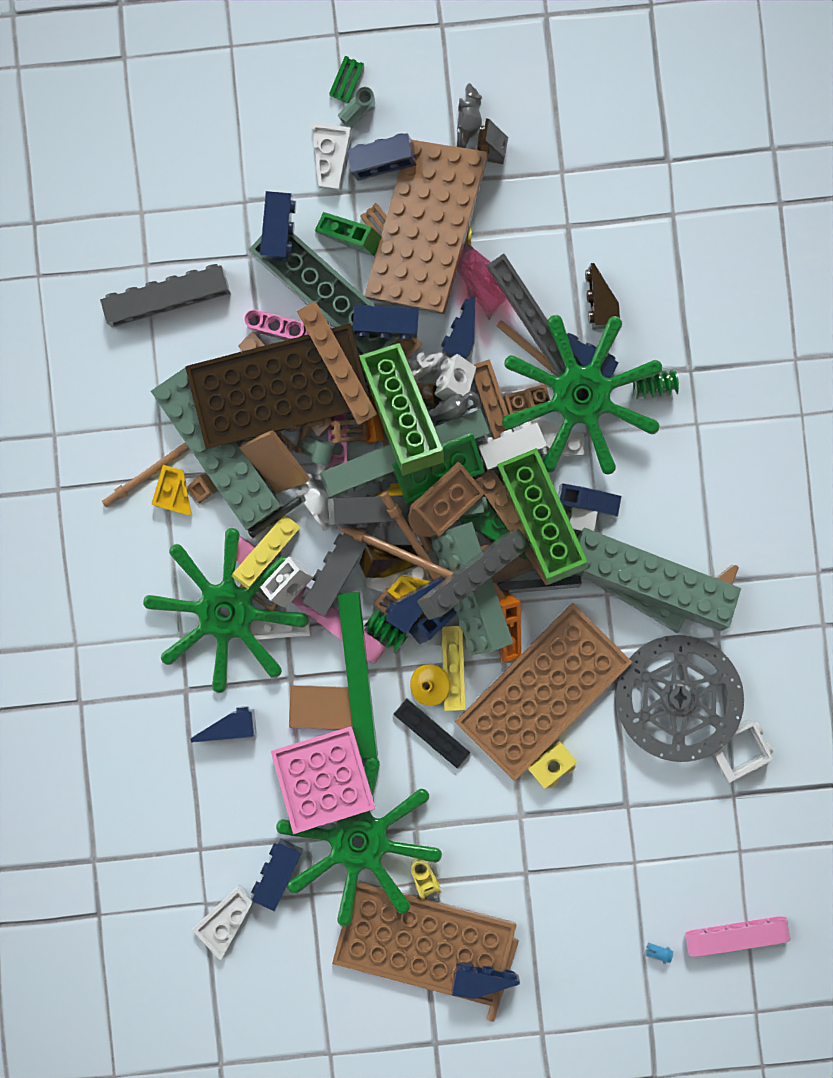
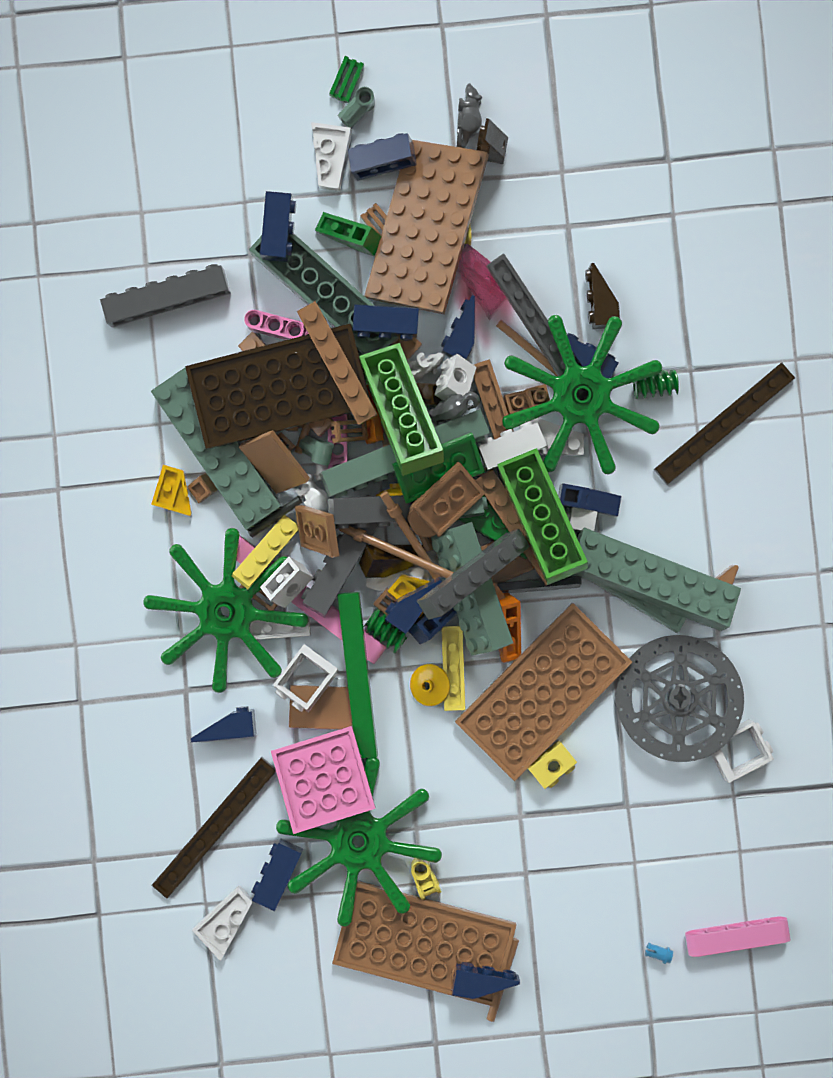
(122, 491): medium nougat bar -> none
(214, 827): none -> dark brown tile
(317, 530): none -> medium nougat tile
(320, 662): none -> white window
(431, 733): black tile -> none
(724, 423): none -> dark brown tile

